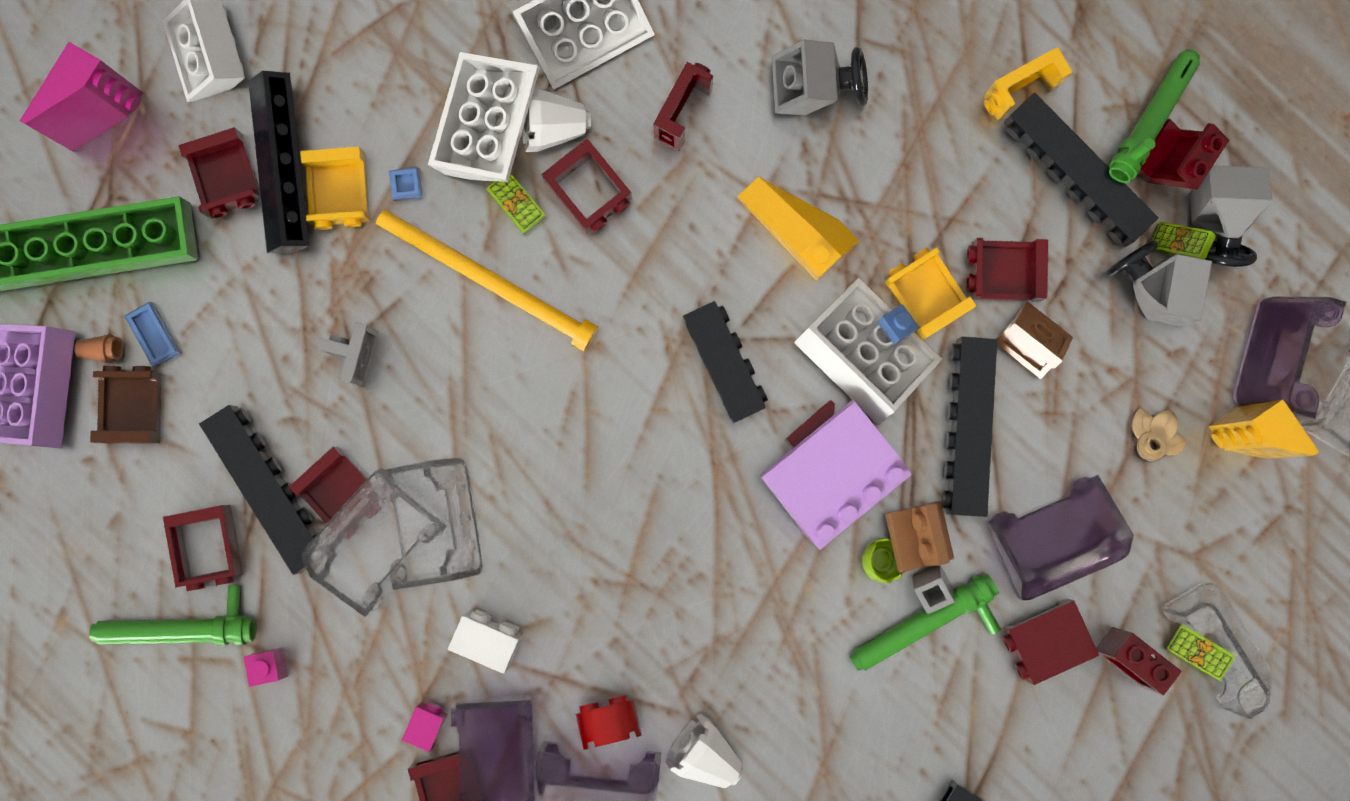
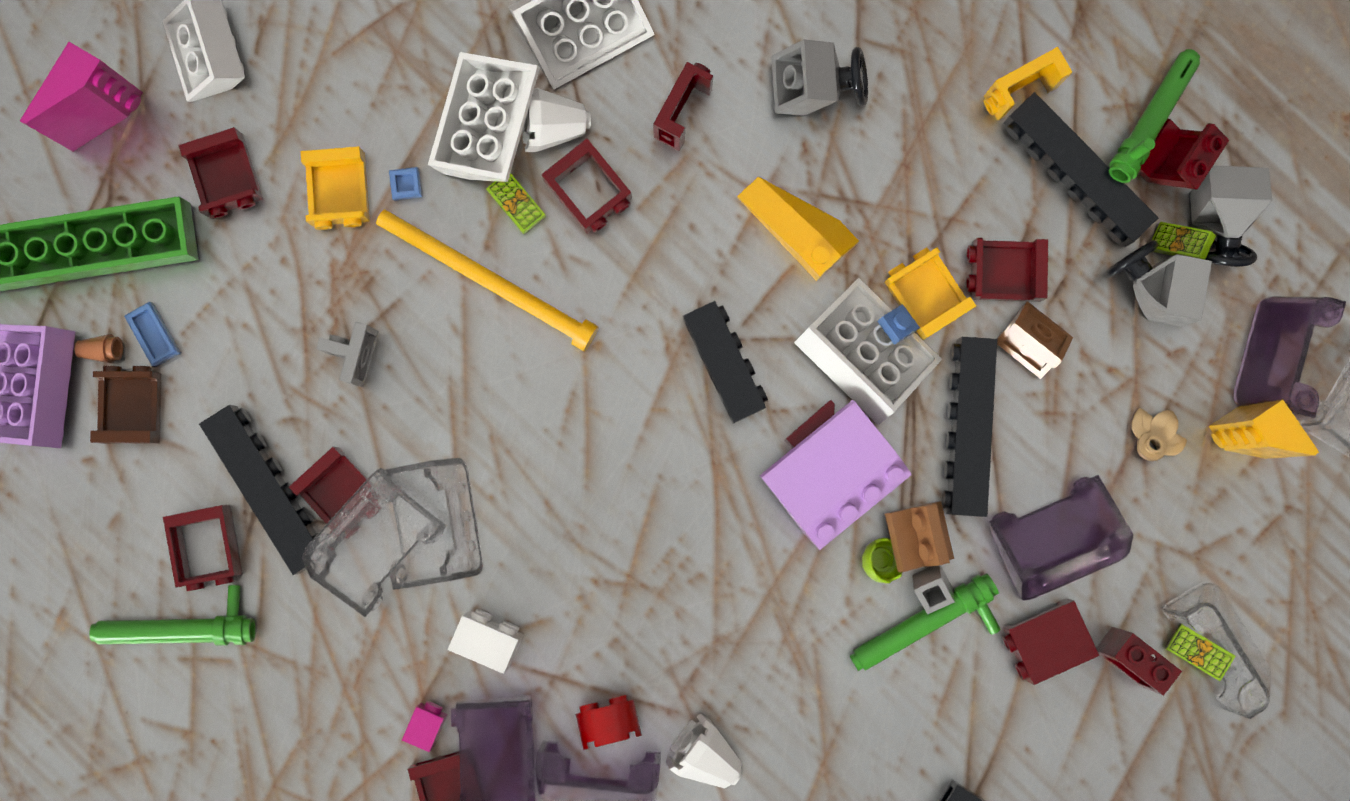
(265, 667): dark pink brick -> none
(278, 162): black brick -> none

